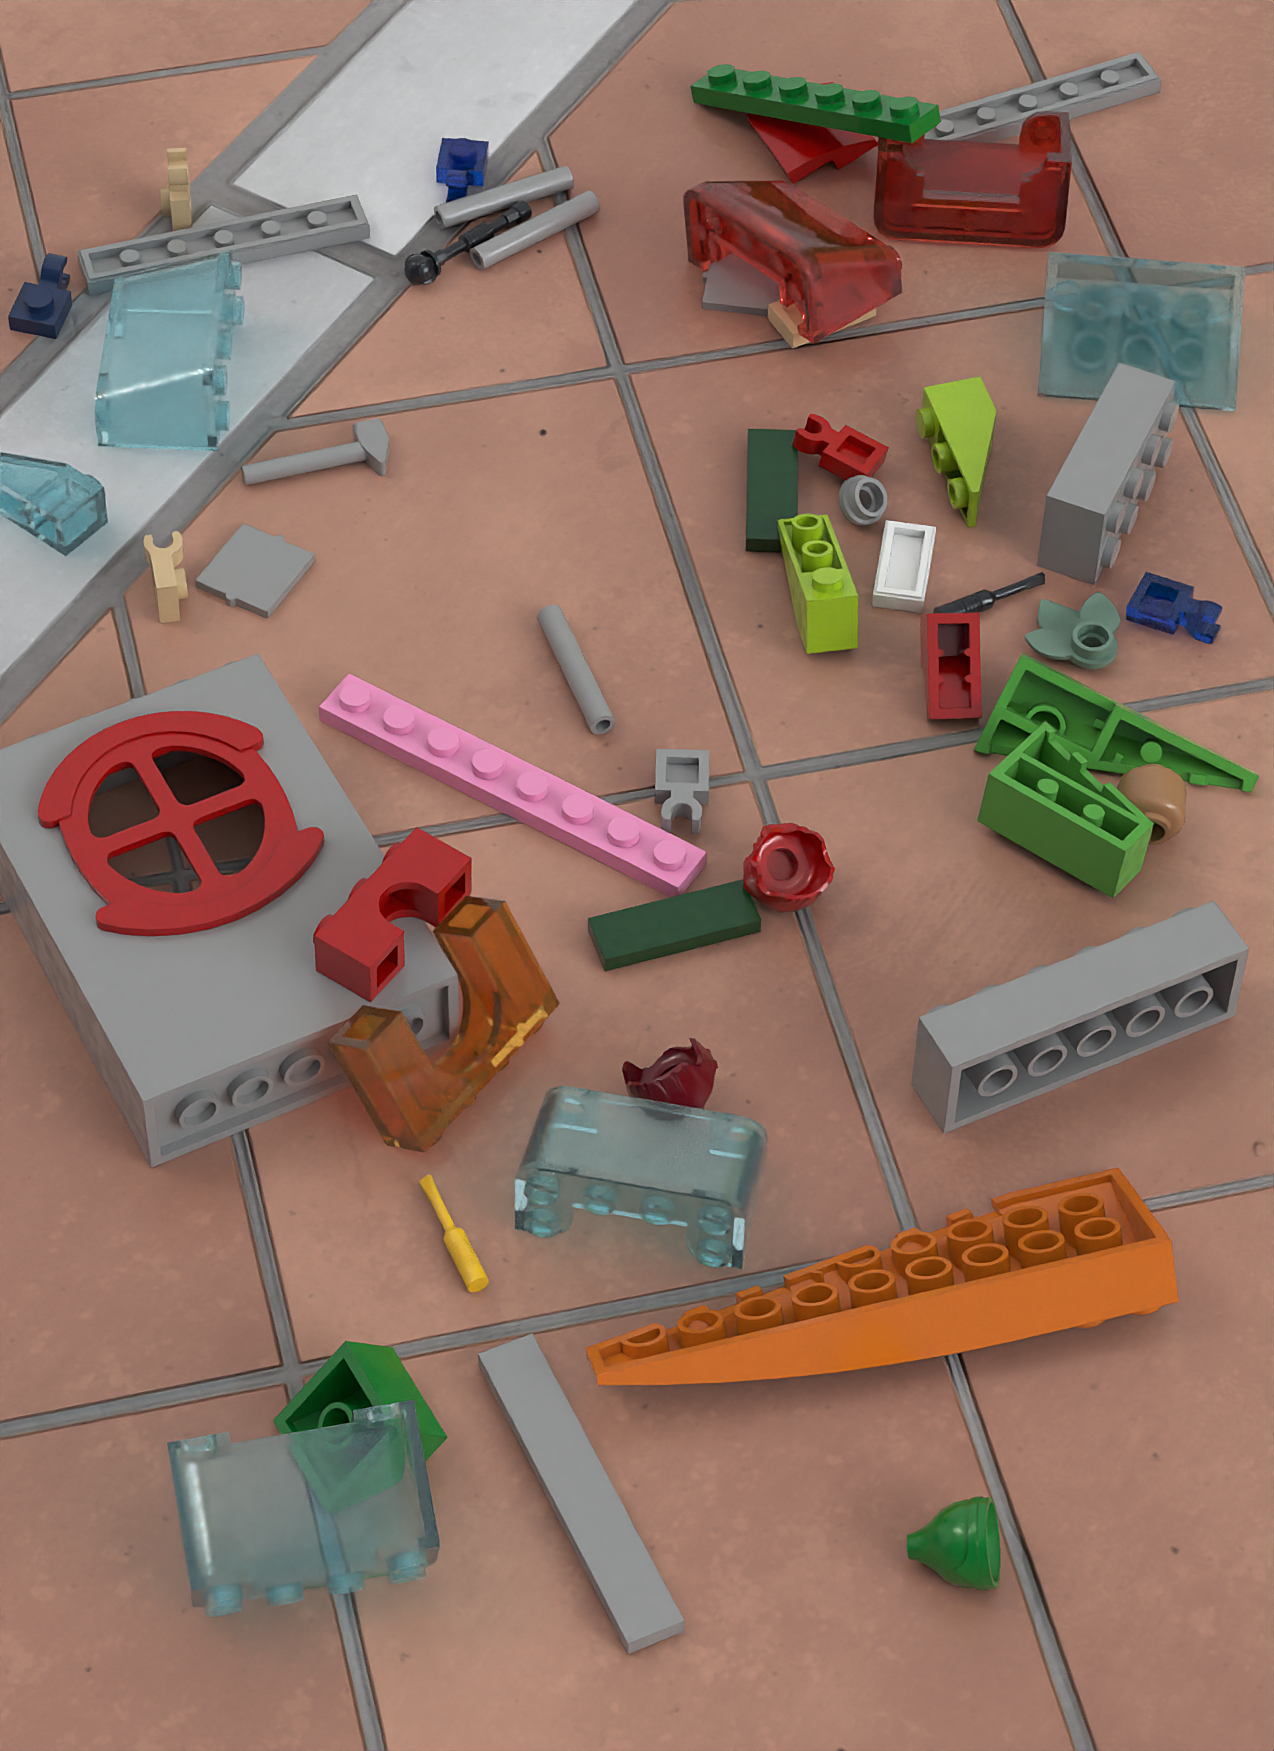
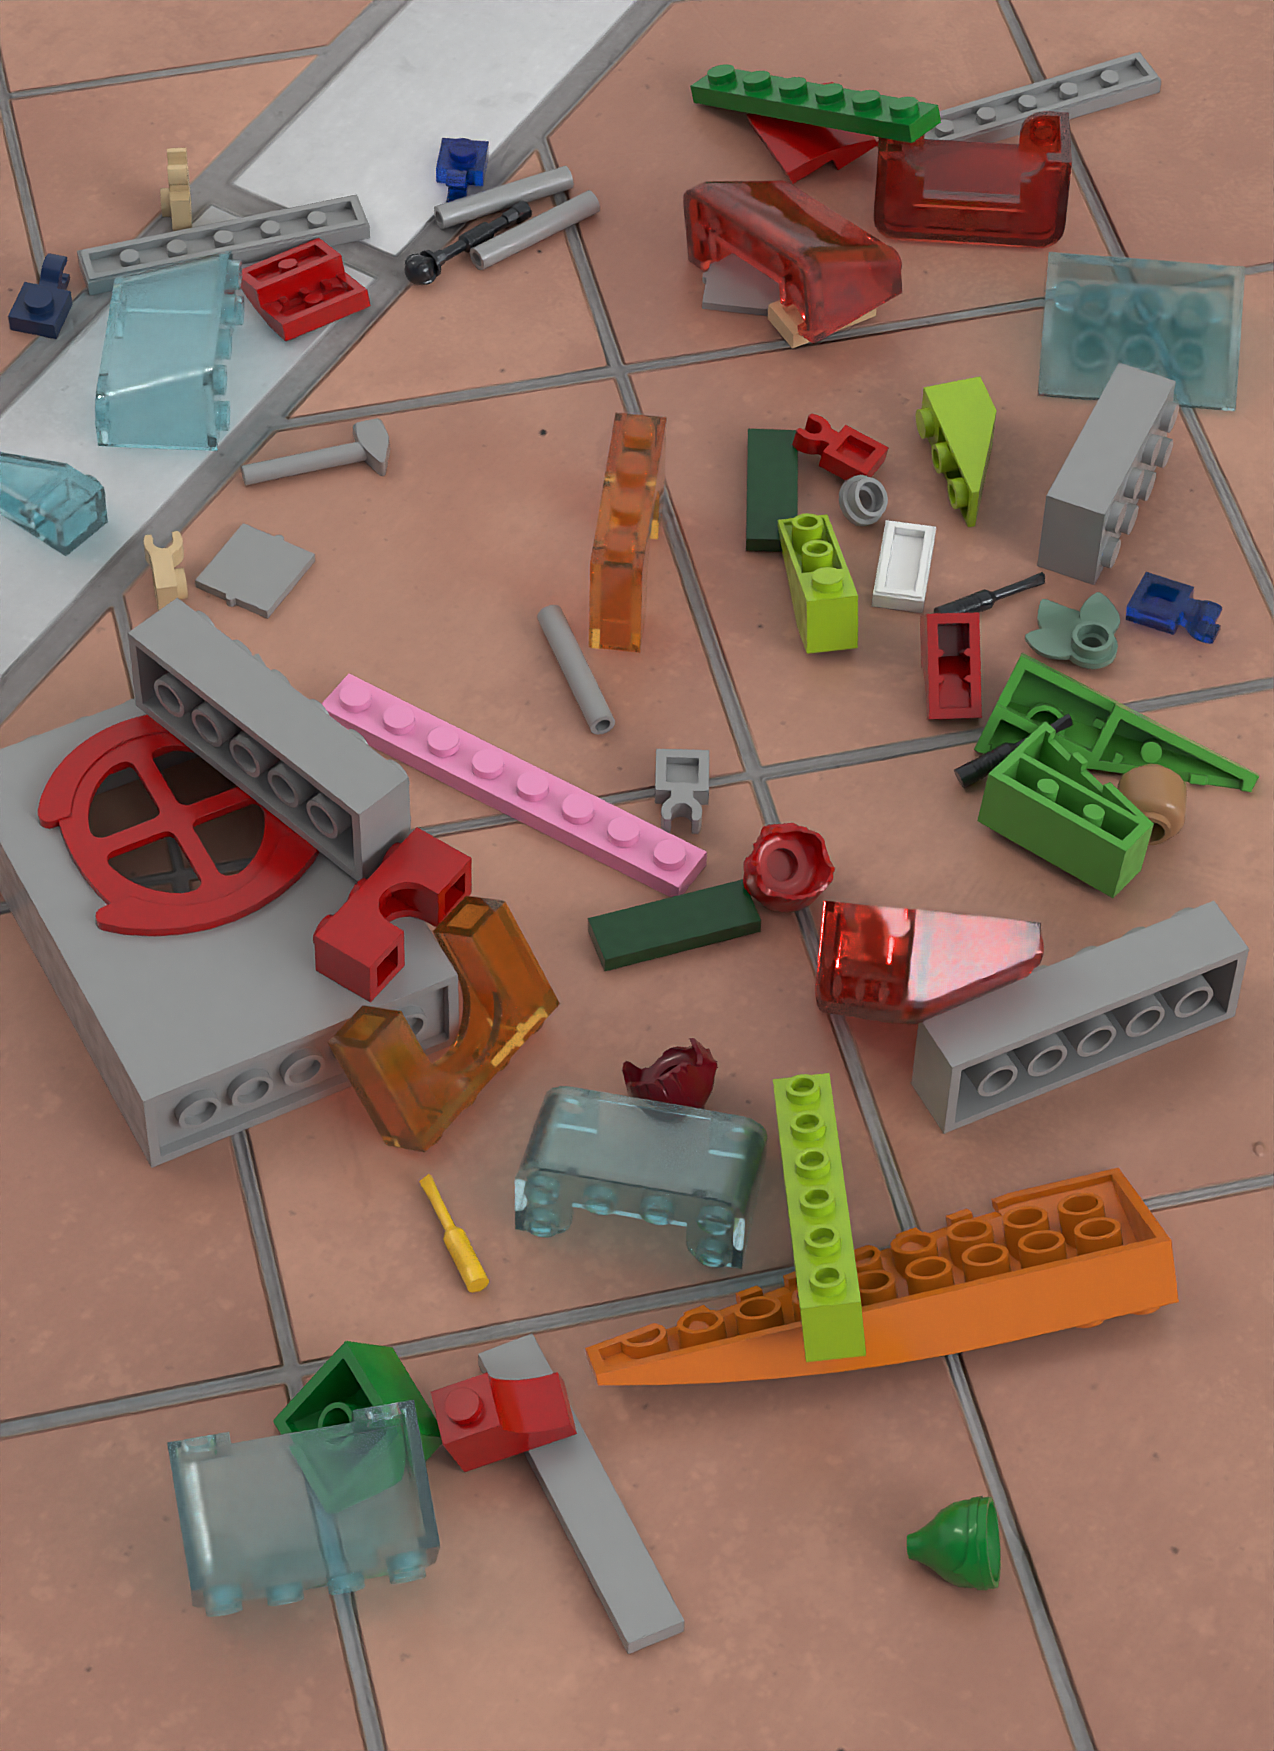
(269, 738): none -> light grey brick
(303, 289): none -> red slope
(500, 1418): none -> red arch
(625, 524): none -> clear orange arch
(819, 1218): none -> lime brick
(915, 961): none -> clear red windscreen
(982, 766): none -> black piece

